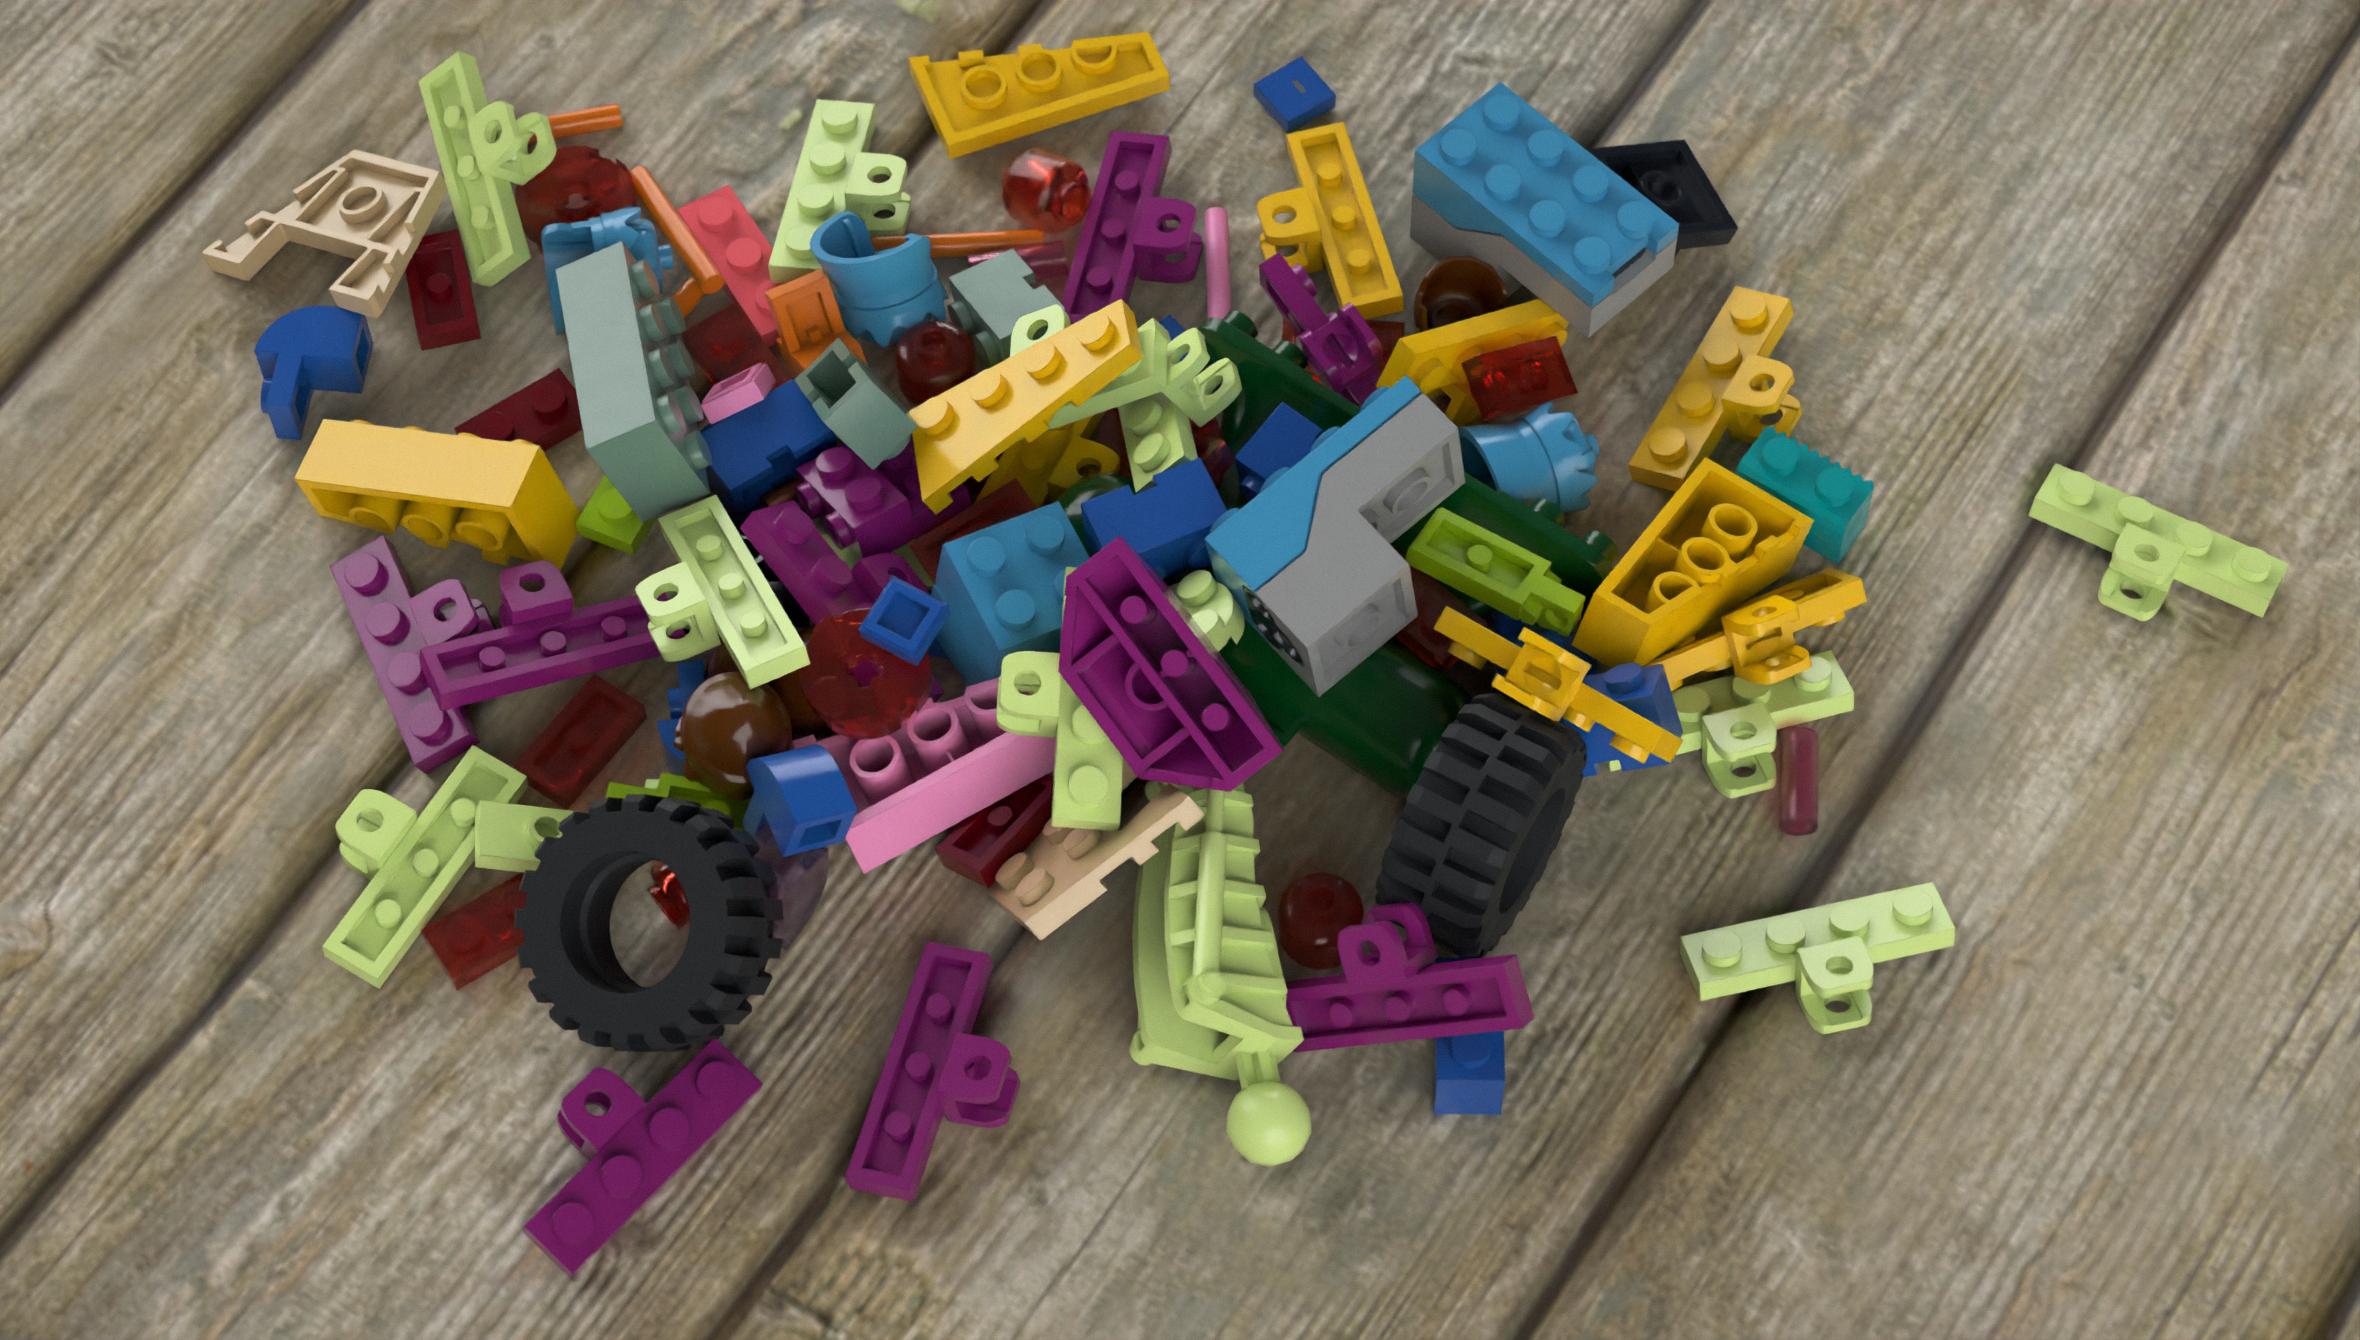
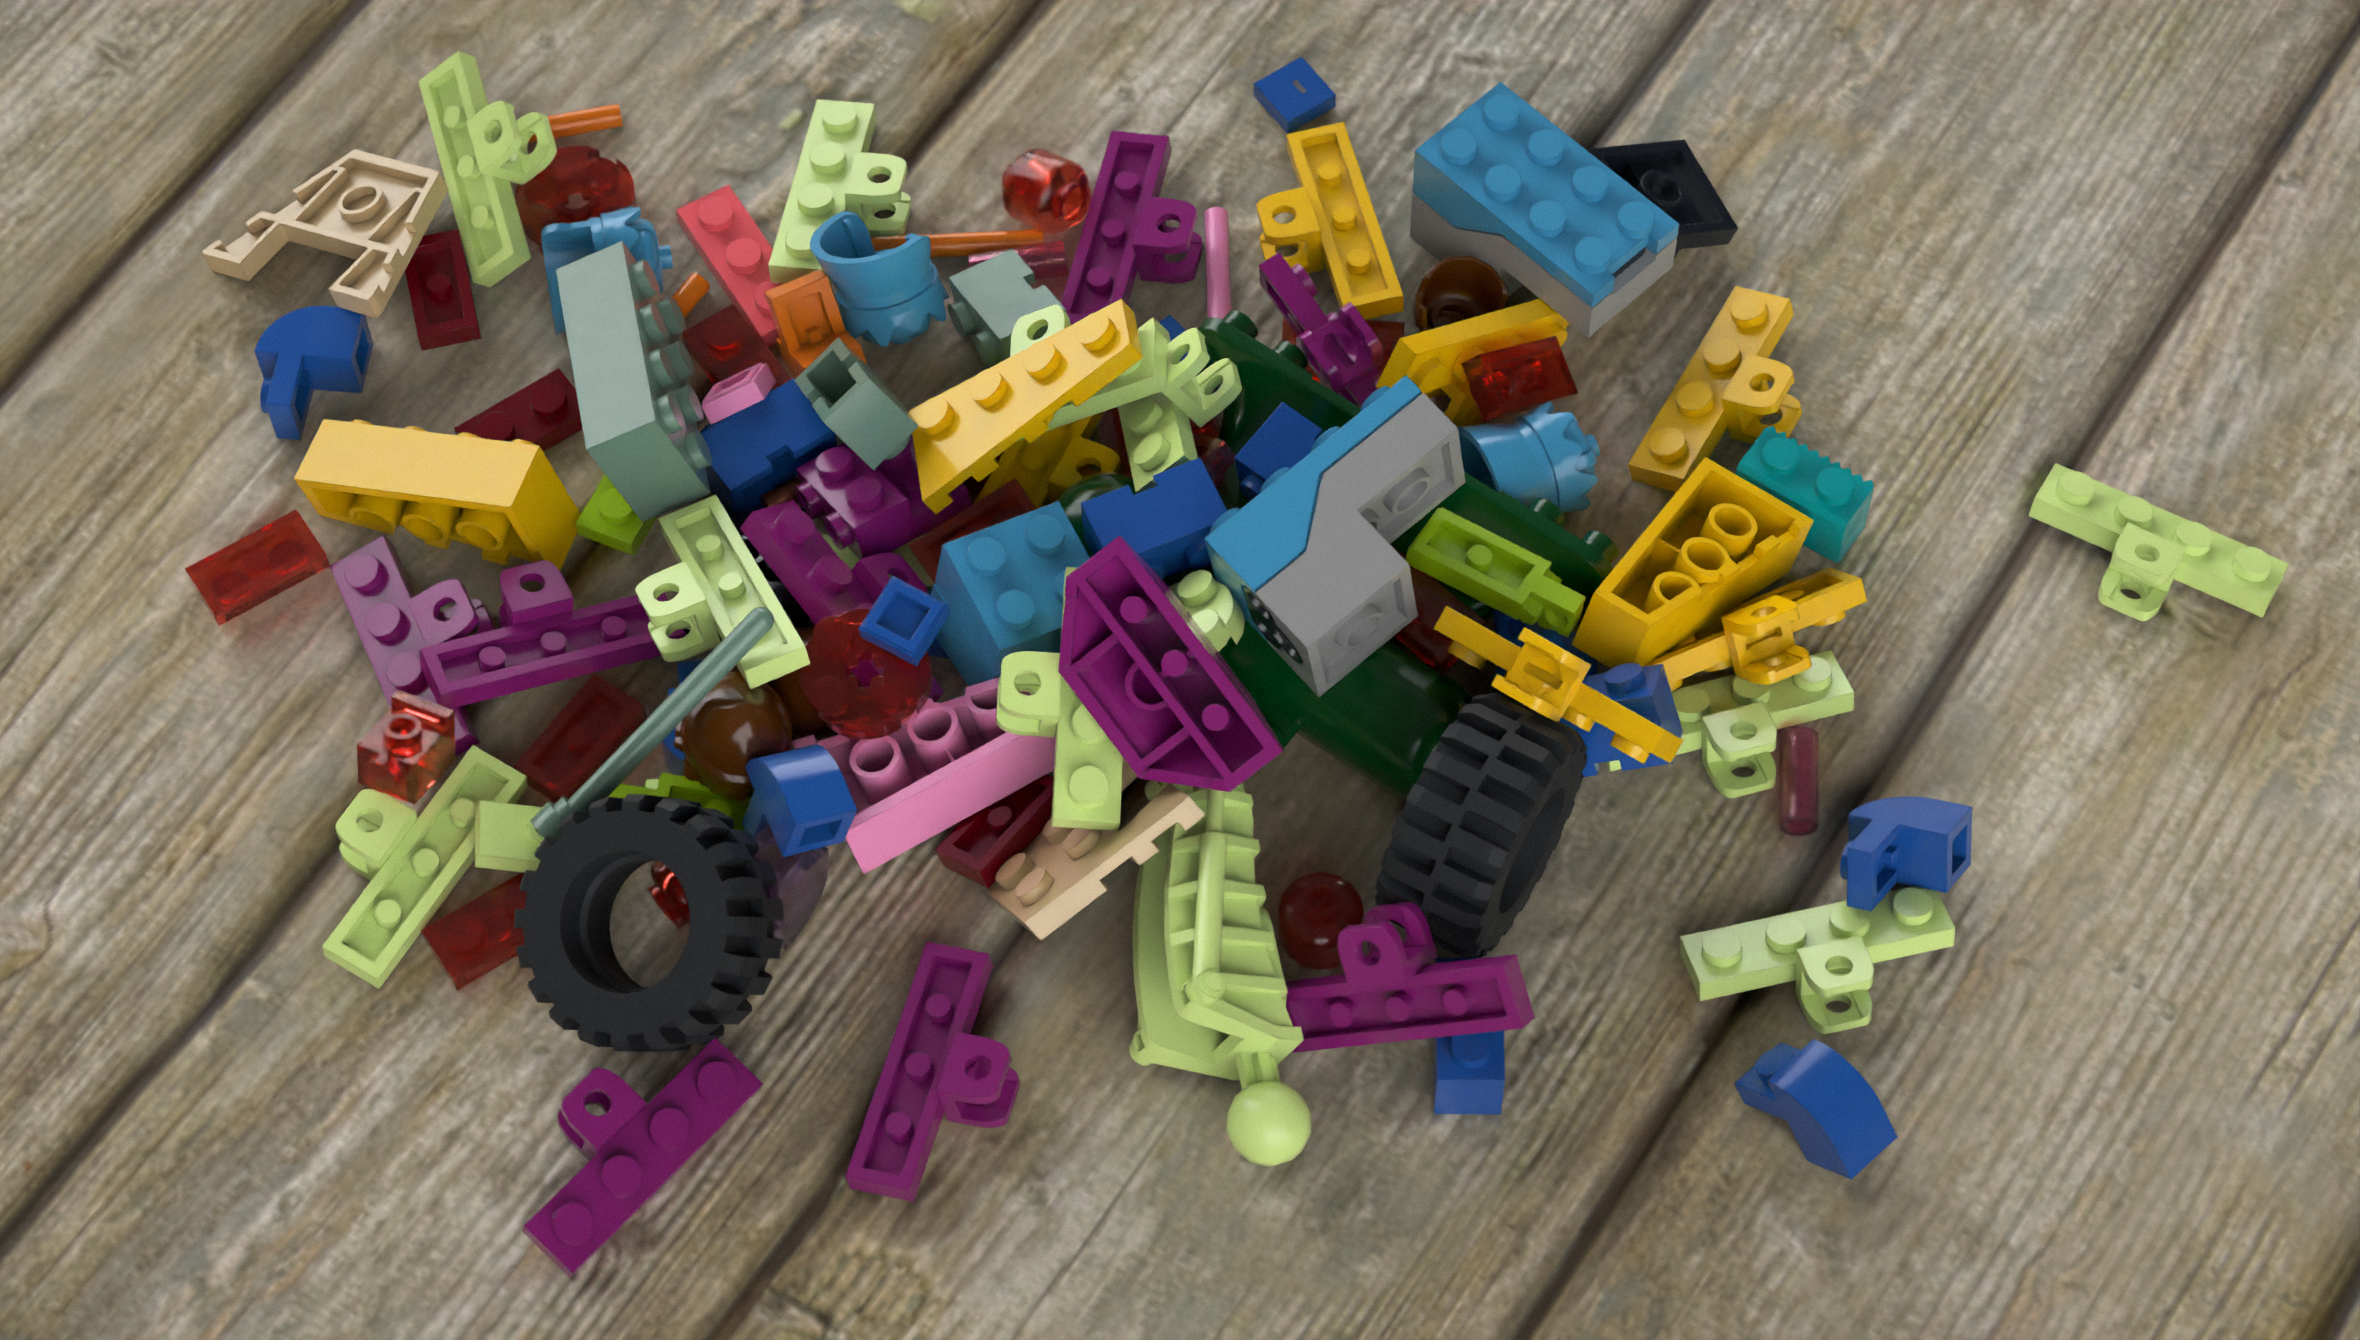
(257, 567): none -> clear red plate
(407, 748): none -> clear red brick
(659, 723): none -> sand green piece
(676, 231): orange bar -> none
(933, 360): clear red head -> none
(1013, 95): yellow wing -> none
(1824, 1103): none -> blue brick
(1905, 843): none -> blue brick

